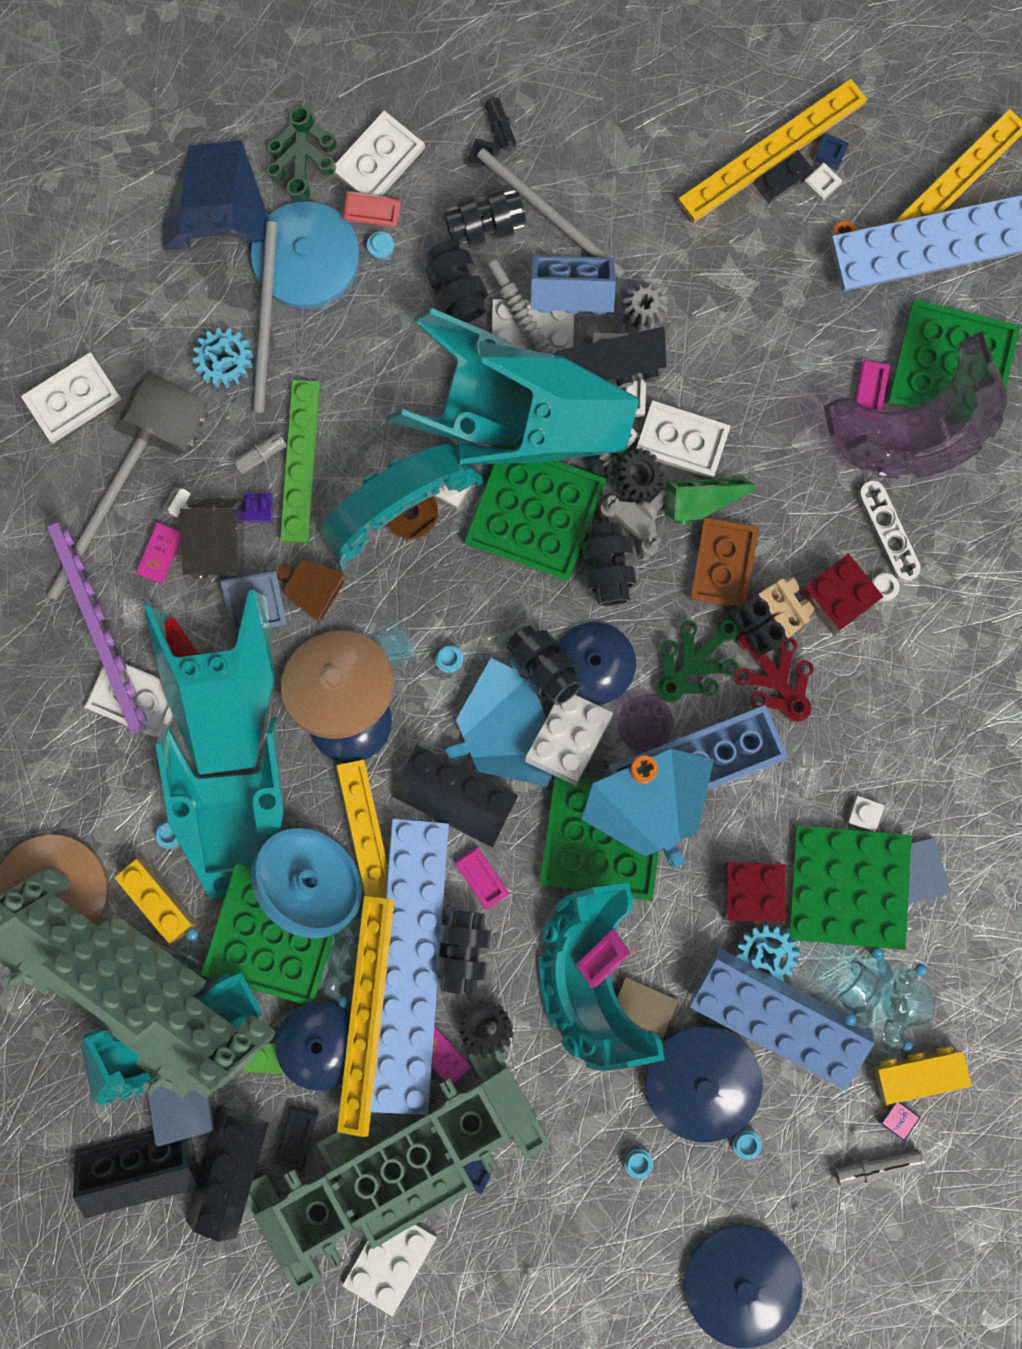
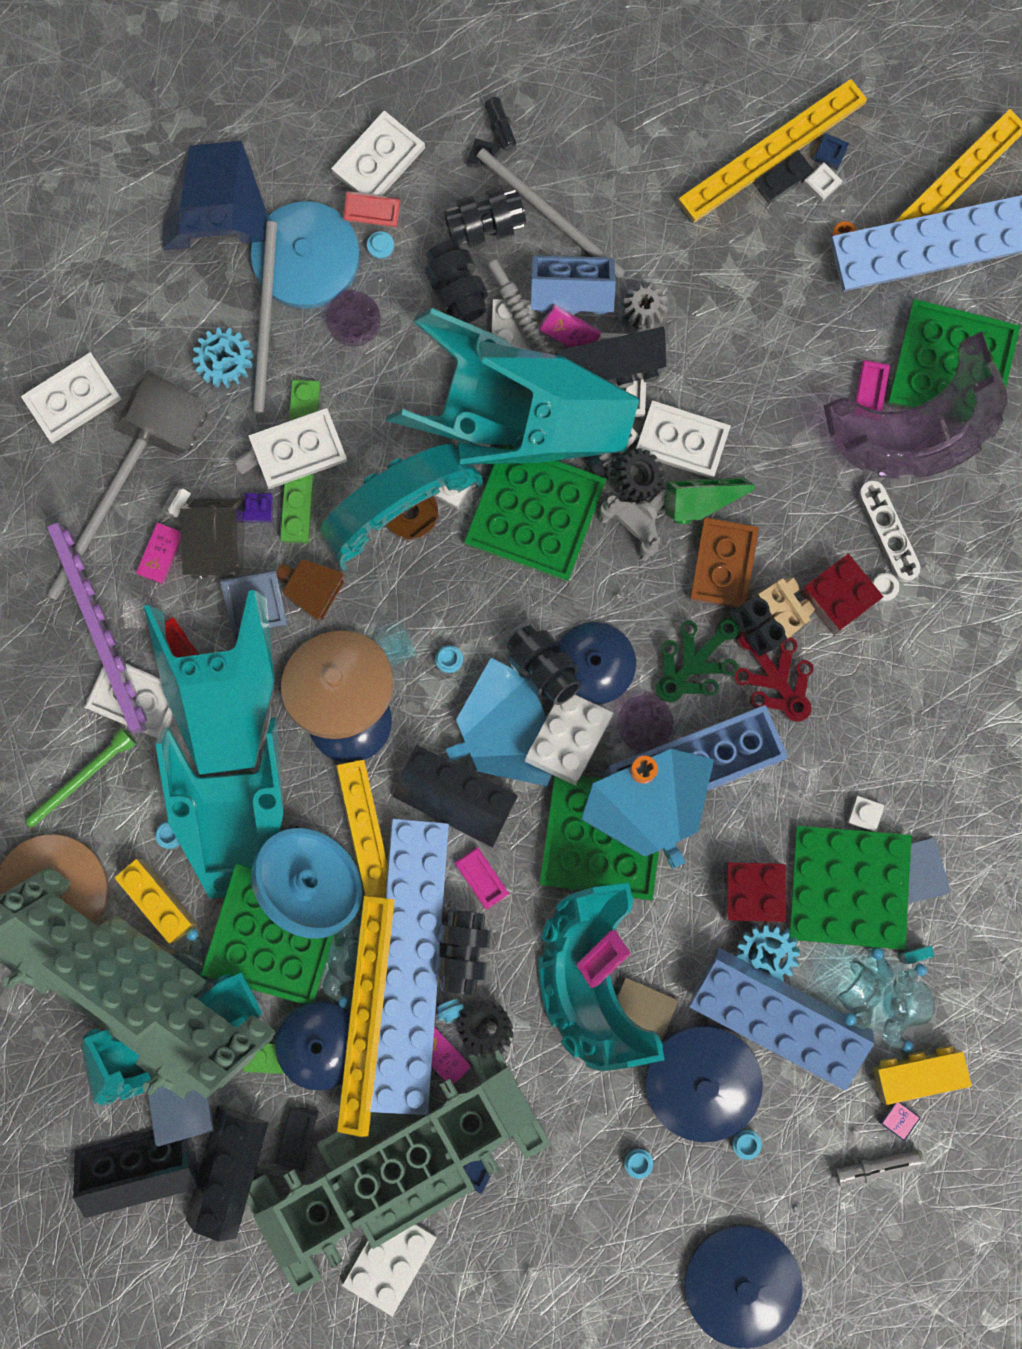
(121, 742): none -> bright green piece
(297, 448): none -> white plate
(300, 151): dark green plant -> none
(353, 318): none -> clear purple tile
(450, 1011): none -> medium azure plate
(568, 328): none -> dark pink tile
(607, 554): black piece -> none
(916, 954): none -> teal tile

